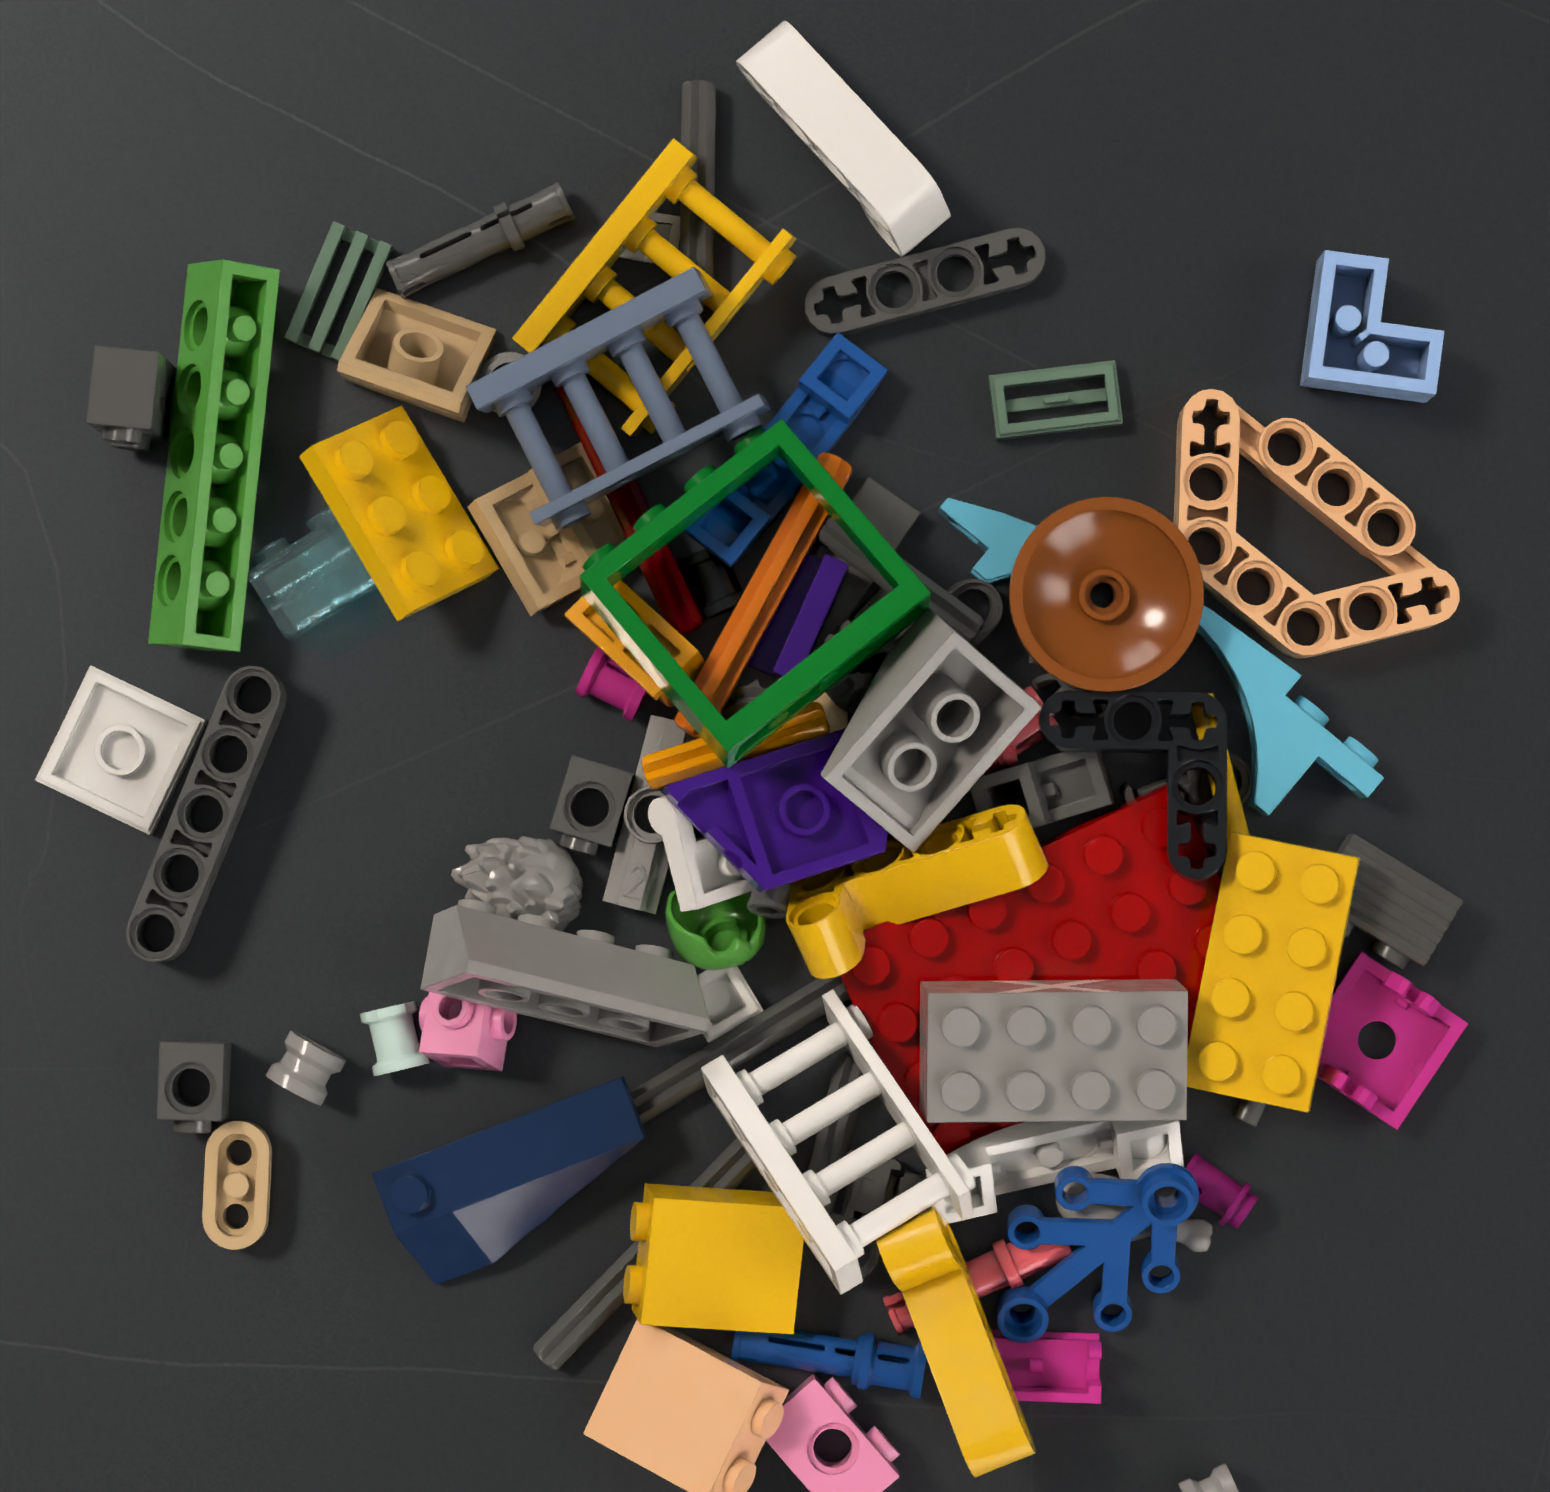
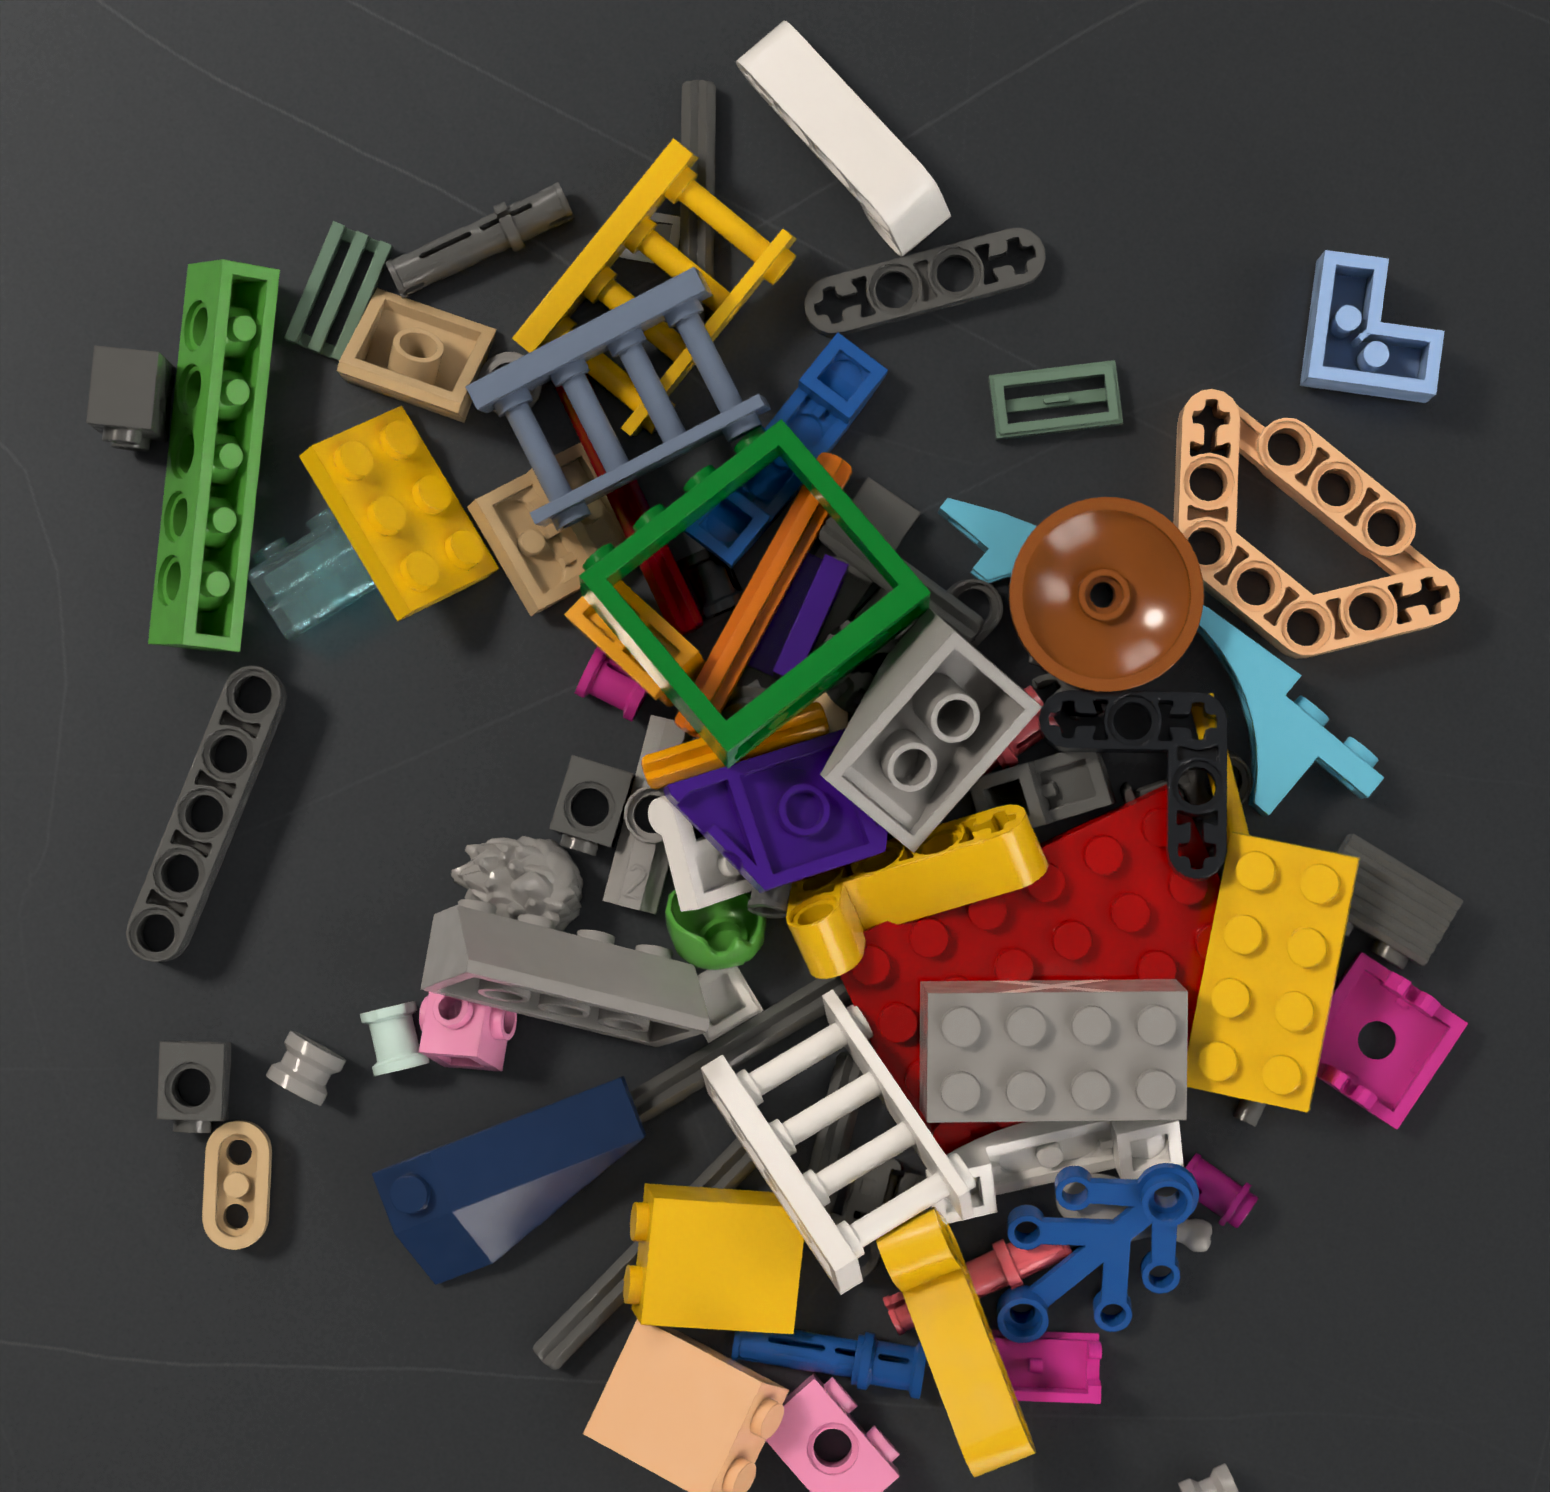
(121, 750): white tile -> none

